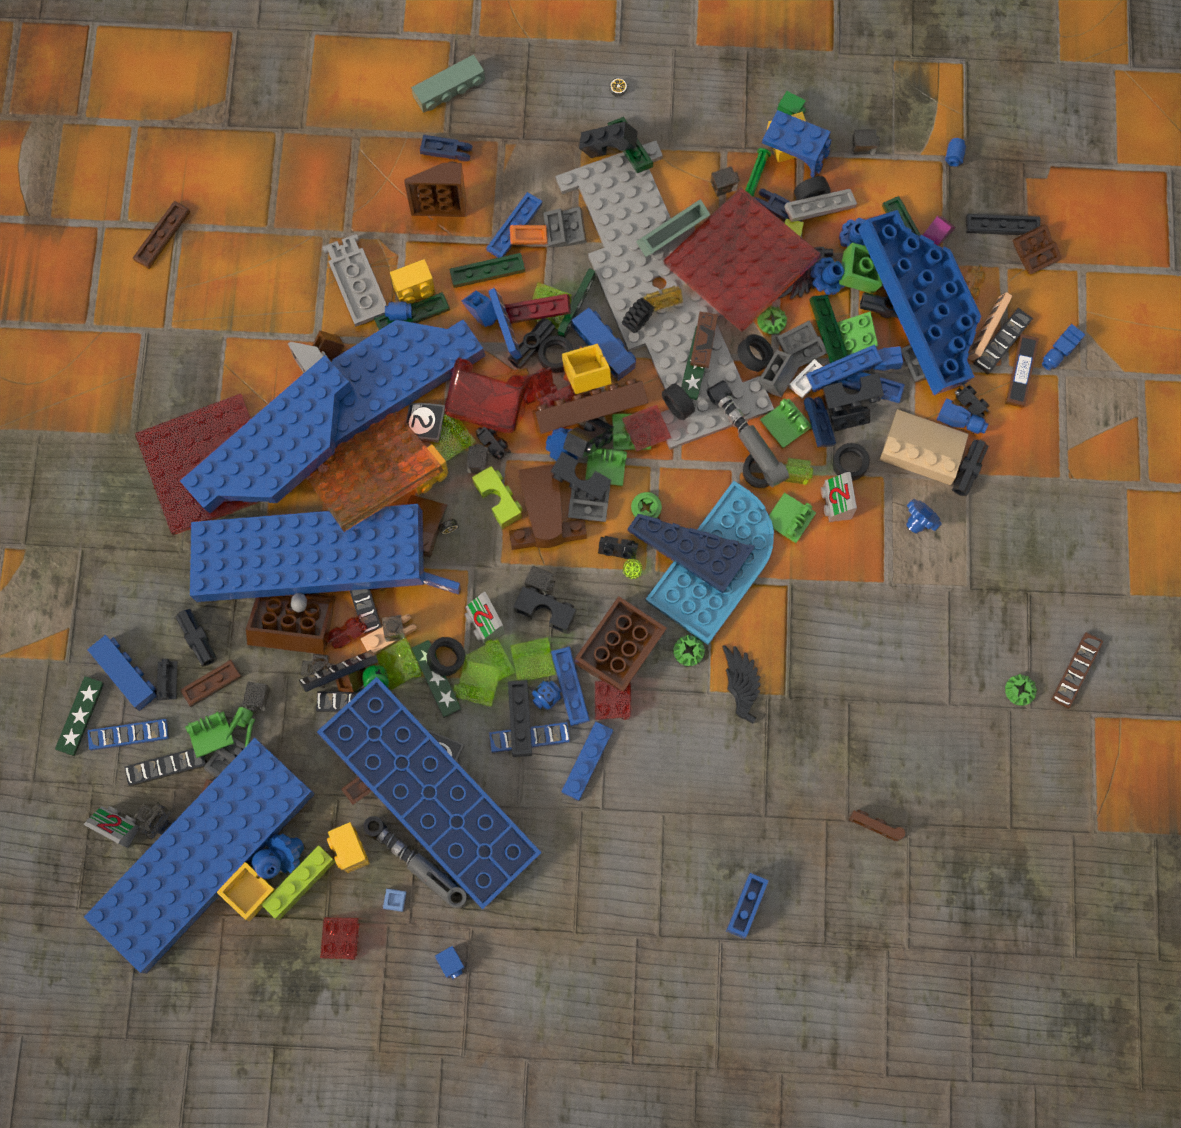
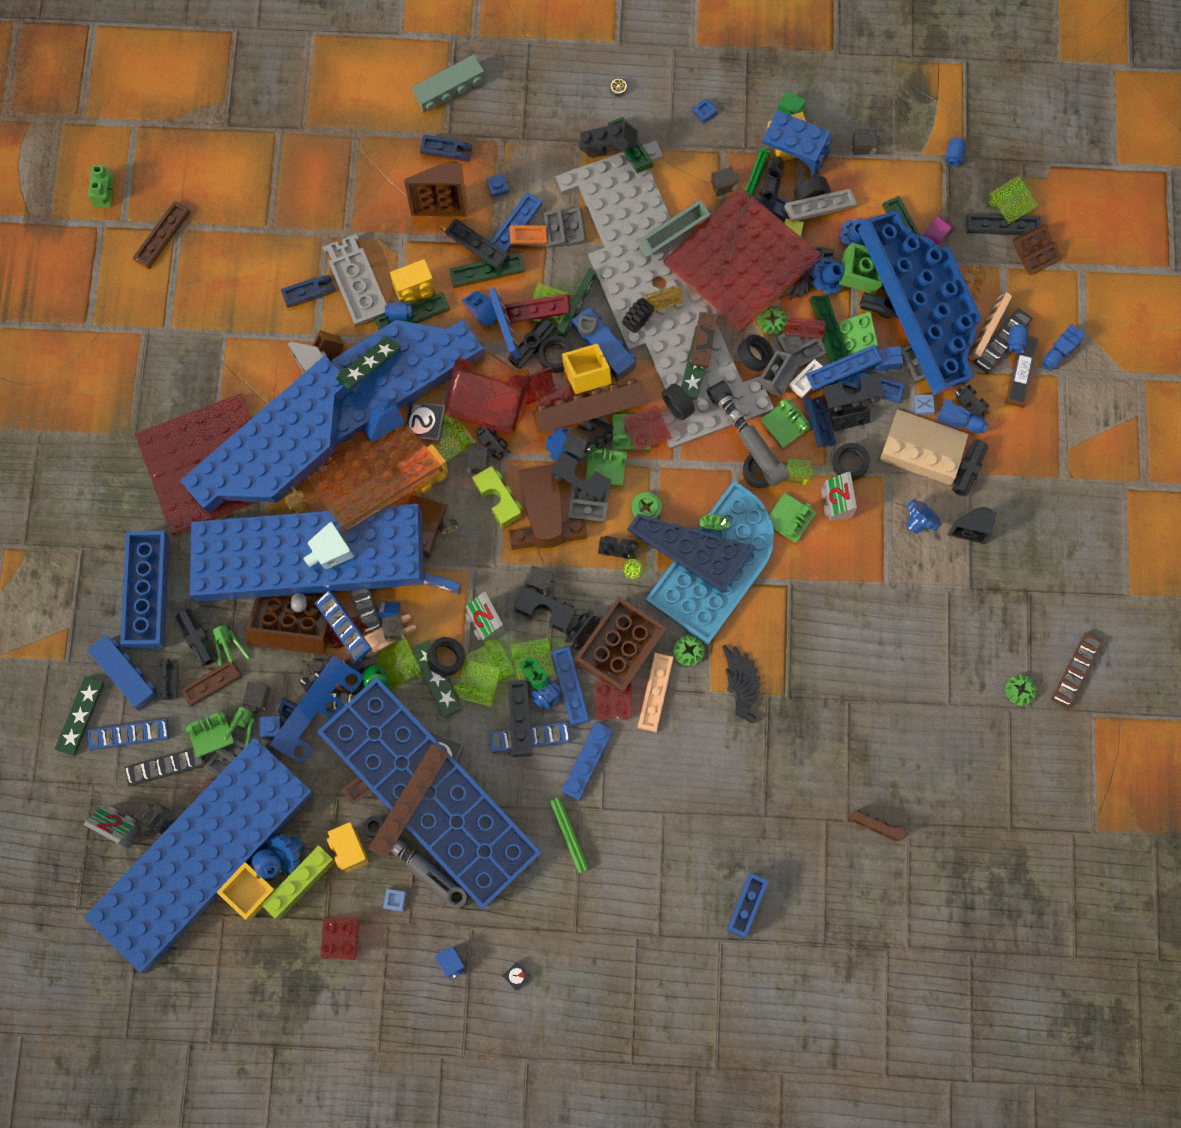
(101, 186): none -> bright green hips
(145, 590): none -> blue brick
(222, 636): none -> bright green plant
(270, 727): none -> blue brick
(286, 707): none -> dark blue slope
(296, 502): none -> clear yellow hinge
(307, 290): none -> dark blue hinge
(314, 700): none -> blue piece
(328, 548): none -> light aqua torso
(343, 626): none -> tile
(368, 363): none -> dark green tile
(383, 419): none -> blue slope
(388, 609): none -> blue tile
(408, 801): none -> reddish brown plate
(477, 244): none -> black tile
(497, 185): none -> blue plate
(516, 976): none -> tile
(531, 675): none -> green beam
(569, 835): none -> bright green axle
(586, 623): none -> black hinge
(587, 325): none -> dark grey tile
(655, 692): none -> light nougat tile
(704, 110): none -> blue tile
(715, 522): none -> bright green gear
(772, 179): none -> black piece
(805, 327): none -> clear red hinge
(924, 404): none -> medium blue tile
(974, 526): none -> black slope
(1013, 199): none -> clear neon green hinge
(1018, 338): none -> blue brick

